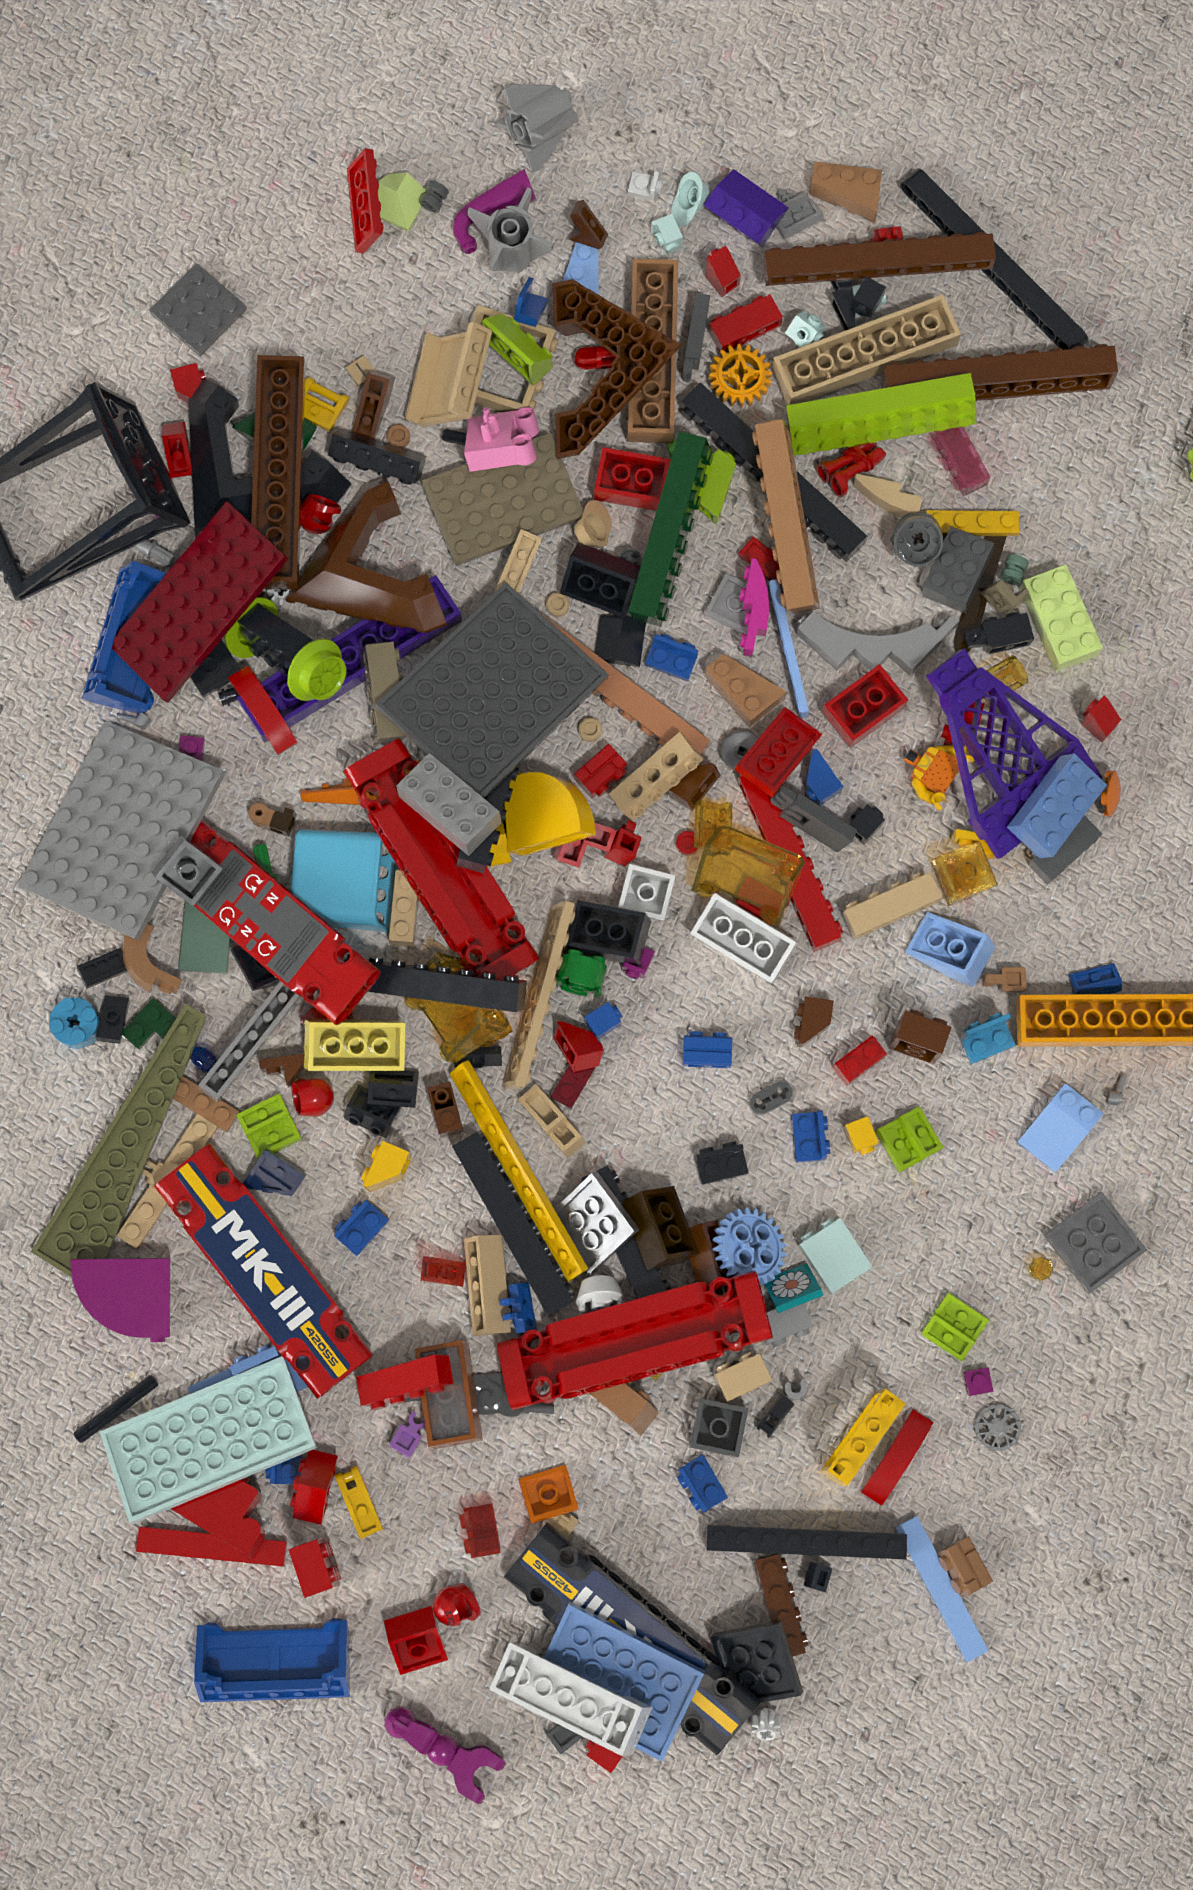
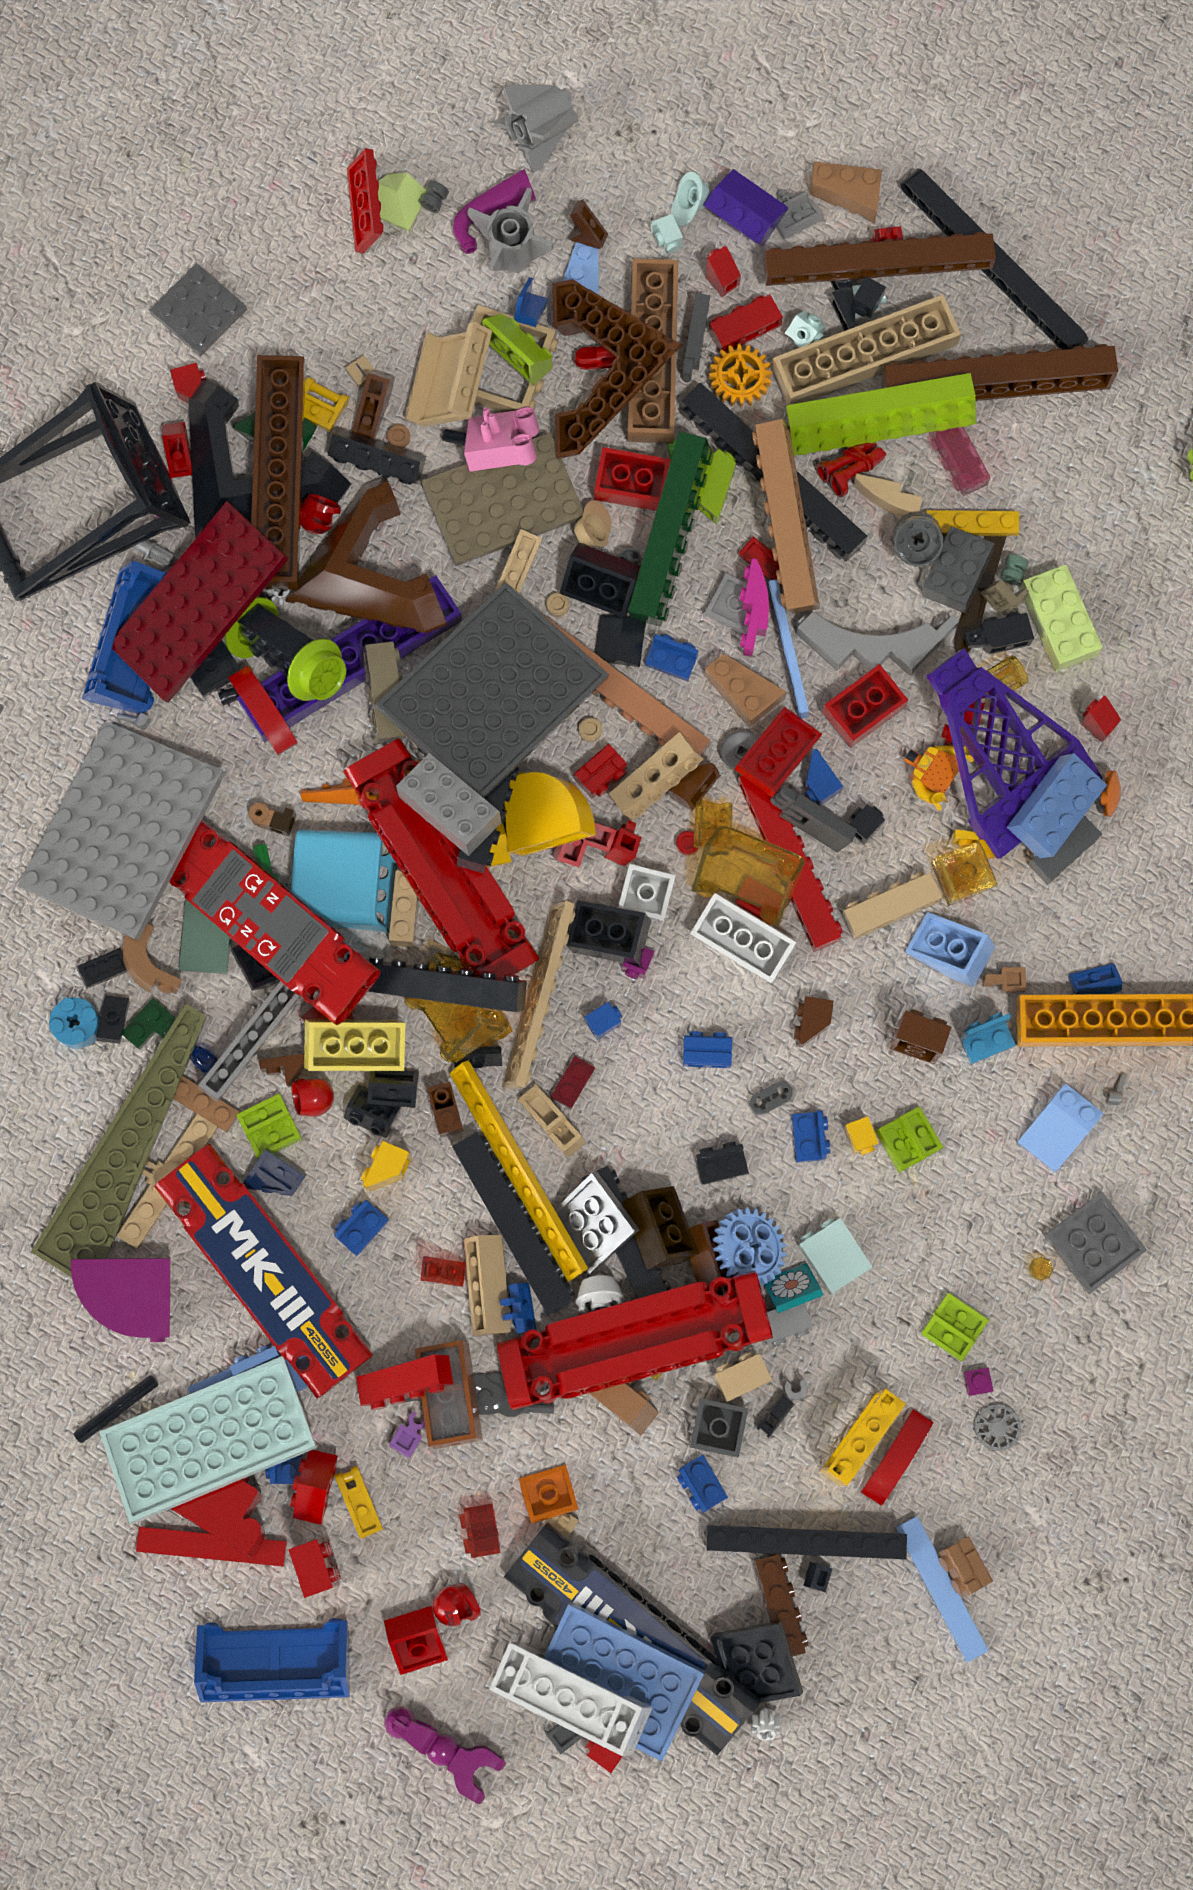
(187, 870): dark grey brick -> none
(192, 746): magenta plate -> none
(578, 1046): red slope -> none
(581, 974): green brick -> none
(644, 186): white bracket -> none
(859, 1060): red brick -> none

